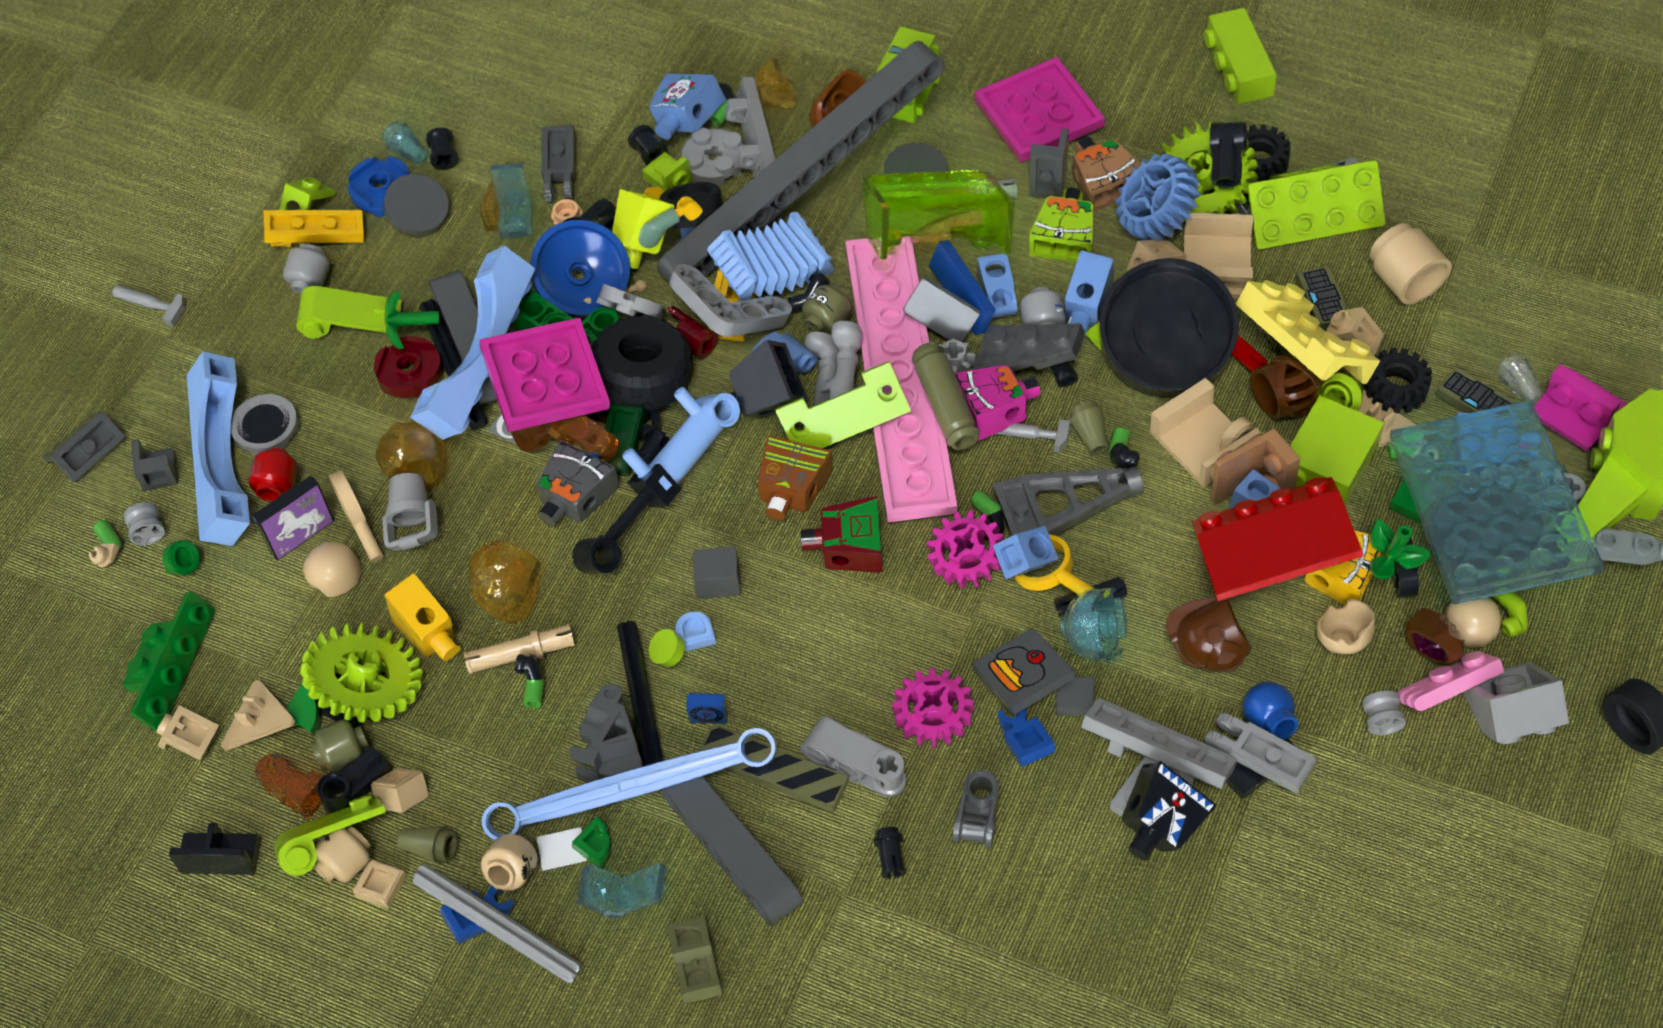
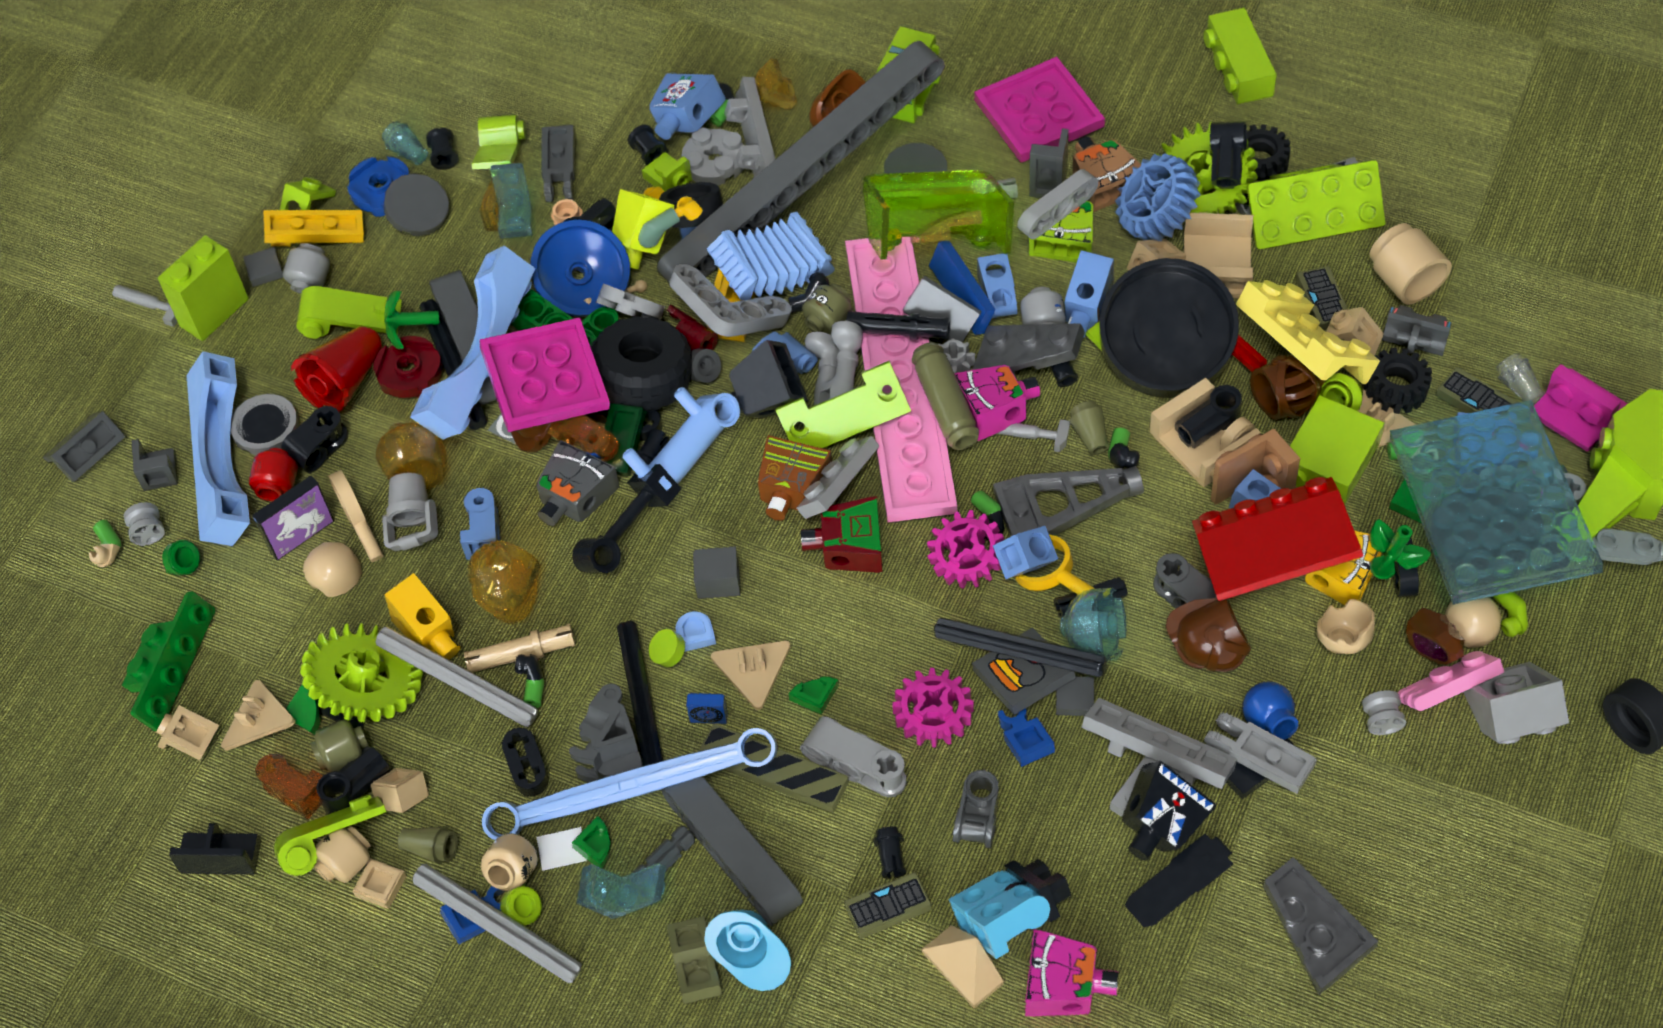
(203, 288): none -> lime brick
(263, 266): none -> dark grey tile
(315, 442): none -> black piece
(336, 368): none -> red cone
(456, 676): none -> light grey axle
(482, 520): none -> medium blue leg
(498, 140): none -> lime door
(521, 905): none -> lime tile
(531, 759): none -> black beam
(669, 851): none -> dark grey axle
(705, 365): none -> dark grey tile
(748, 949): none -> medium azure piece
(753, 669): none -> tan piece
(814, 693): none -> green tile
(837, 476): none -> light grey plate
(887, 905): none -> tile
(904, 325): none -> black pin
(964, 964): none -> tan slope
(1009, 904): none -> medium azure hips
(1021, 647): none -> black axle
(1057, 204): none -> light grey beam
(1064, 977): none -> dark pink torso
(1179, 880): none -> black piece
(1180, 585): none -> dark grey piece
(1210, 417): none -> black piece
(1319, 927): none -> flat silver wing
(1417, 330): none -> dark grey hips

